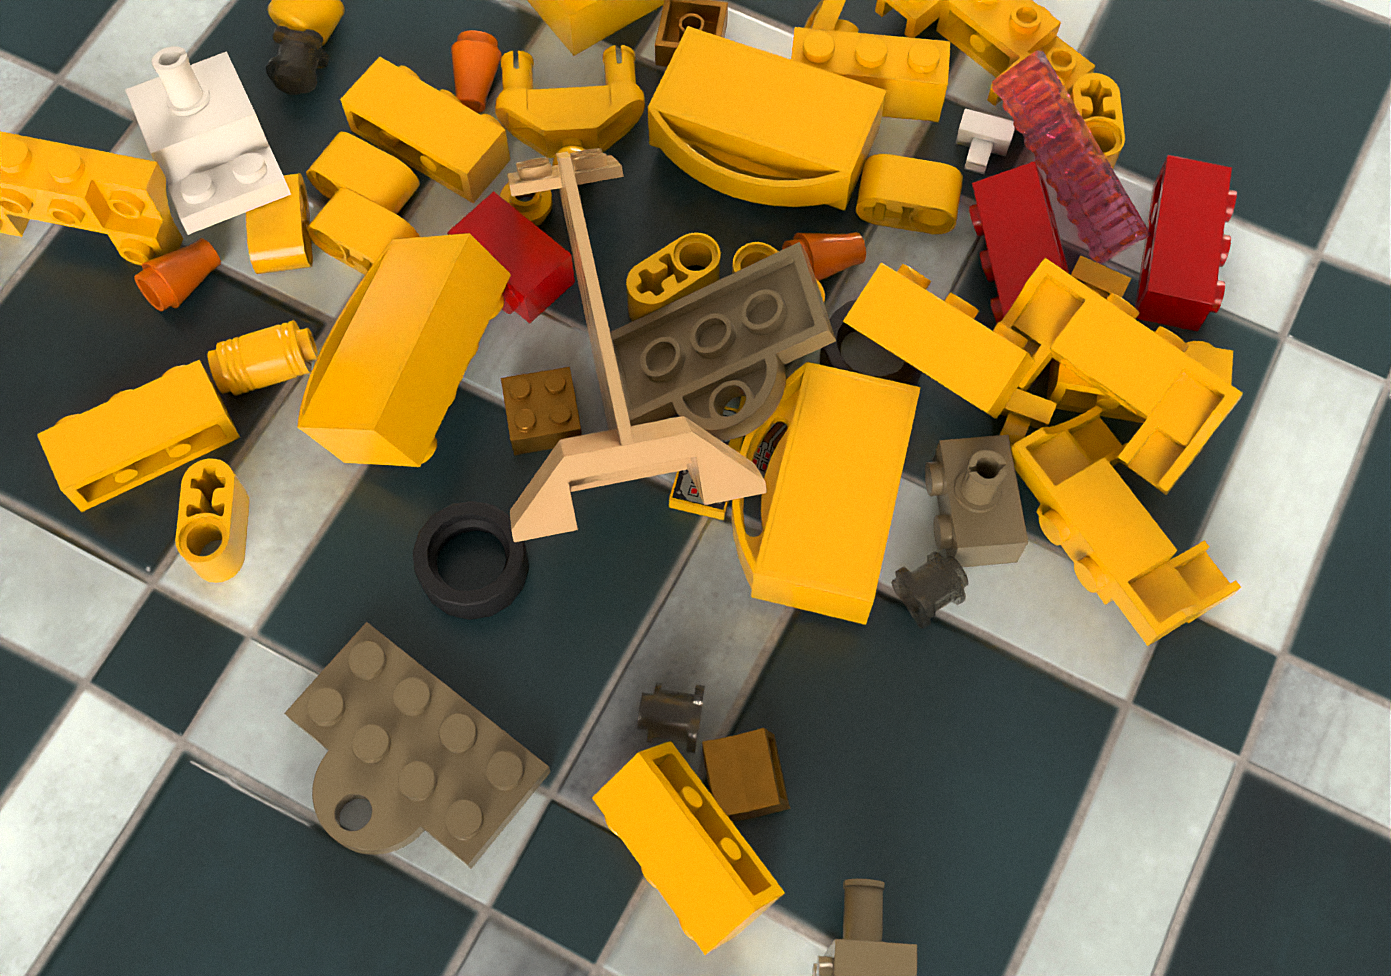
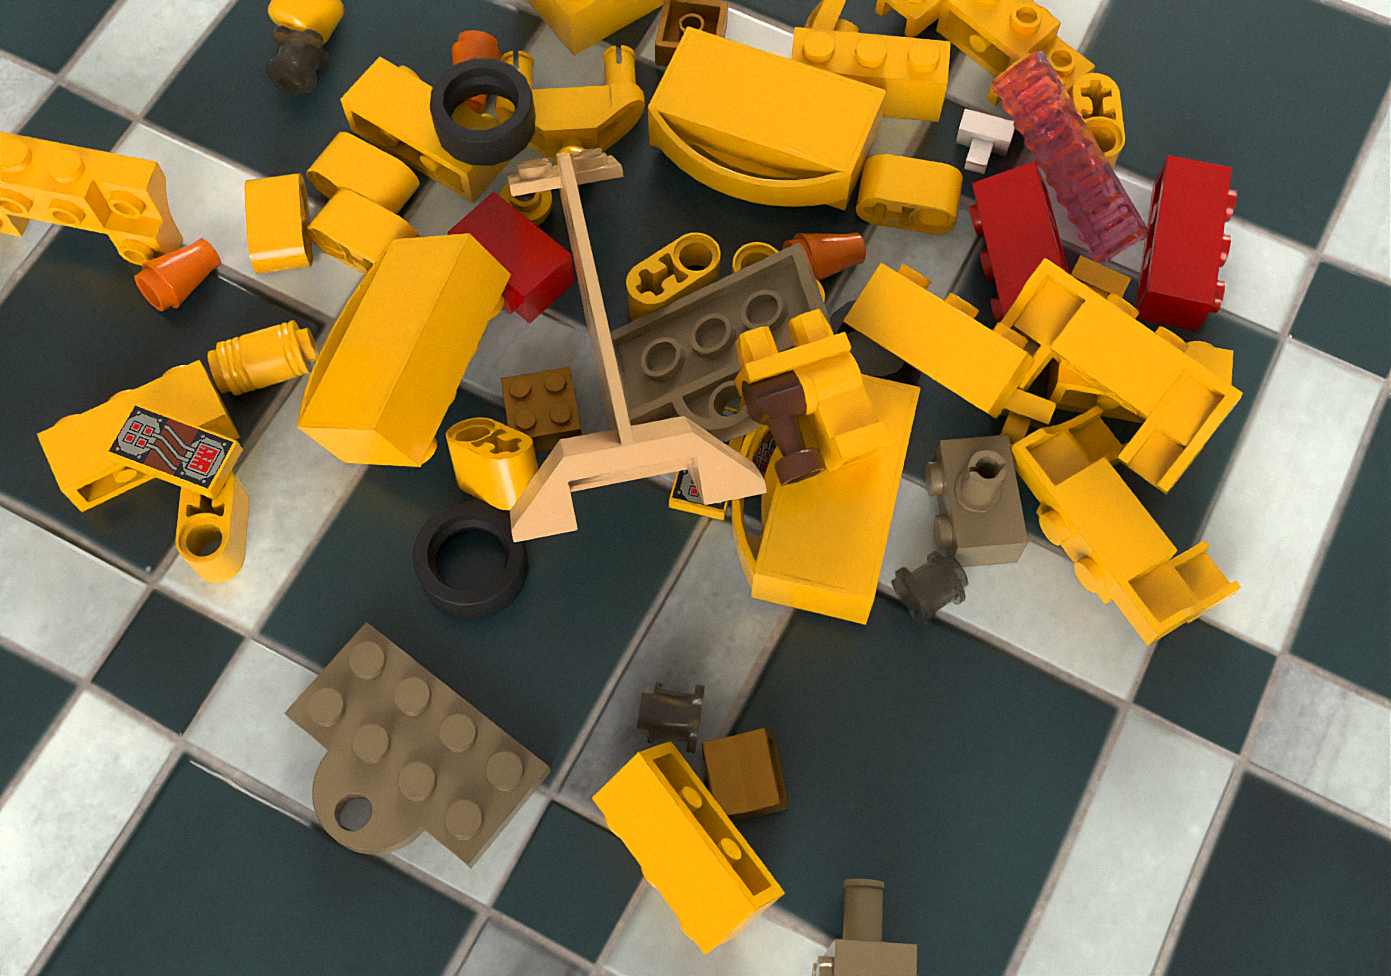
(174, 450): none -> tile
(205, 139): white brick -> none
(477, 78): none -> black tyre
(491, 460): none -> yellow beam
(810, 380): none -> yellow hips

